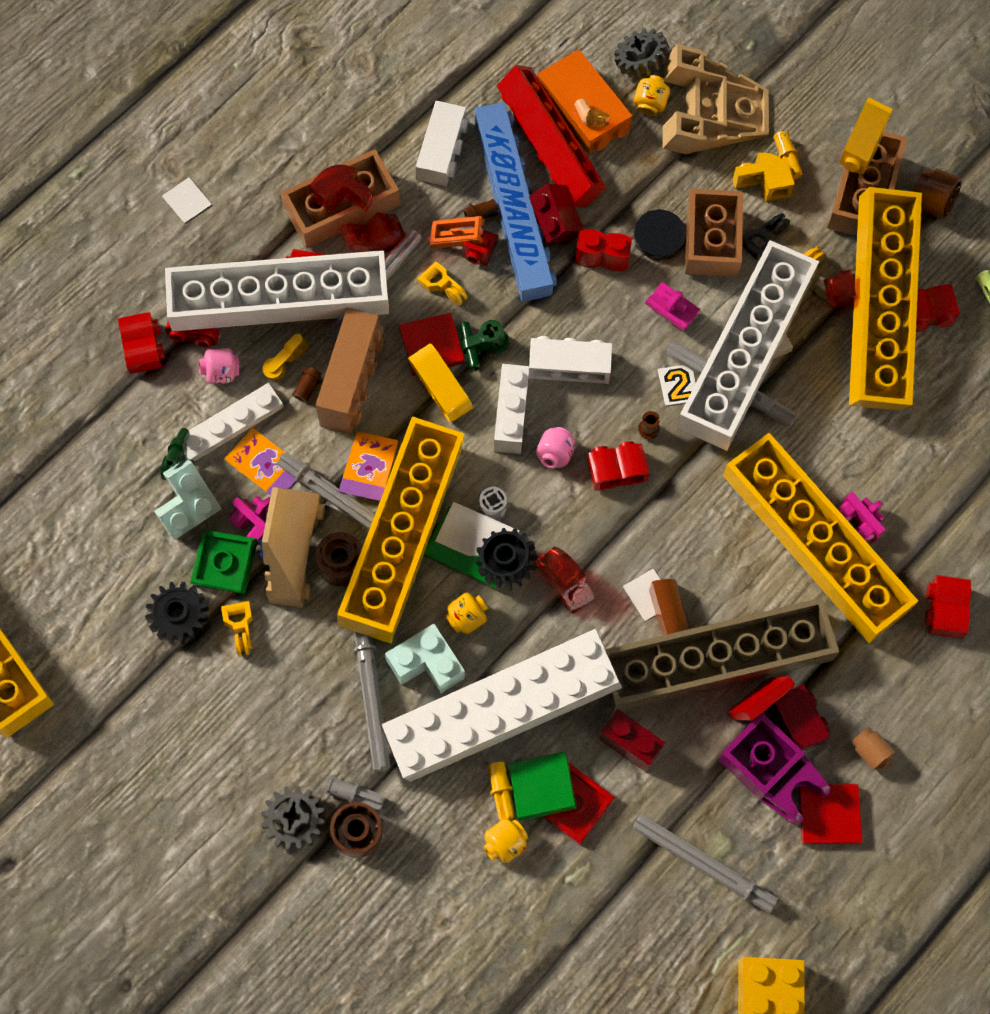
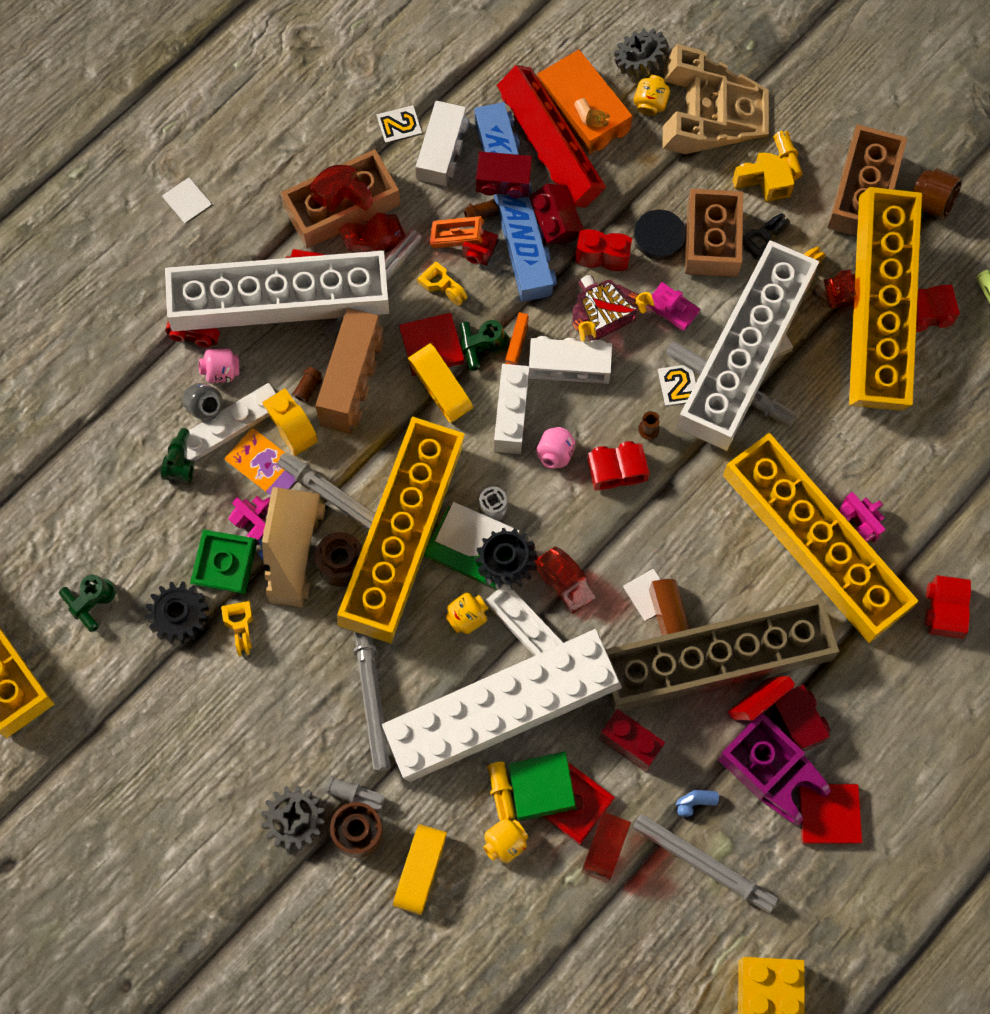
(89, 596): none -> dark green piece
(140, 342): red brick -> none
(193, 500): light aqua brick -> none
(203, 401): none -> dark grey head
(291, 421): none -> yellow brick
(293, 349): yellow piece -> none
(368, 466): sticker -> none
(399, 123): none -> sticker
(419, 869): none -> yellow beam
(427, 653): light aqua brick -> none
(503, 174): none -> dark red brick
(517, 339): none -> orange tile
(522, 621): none -> white plate
(605, 308): none -> torso
(606, 847): none -> clear red brick
(694, 798): none -> medium blue arm
(865, 136): yellow slope -> none
(874, 749): medium nougat brick -> none

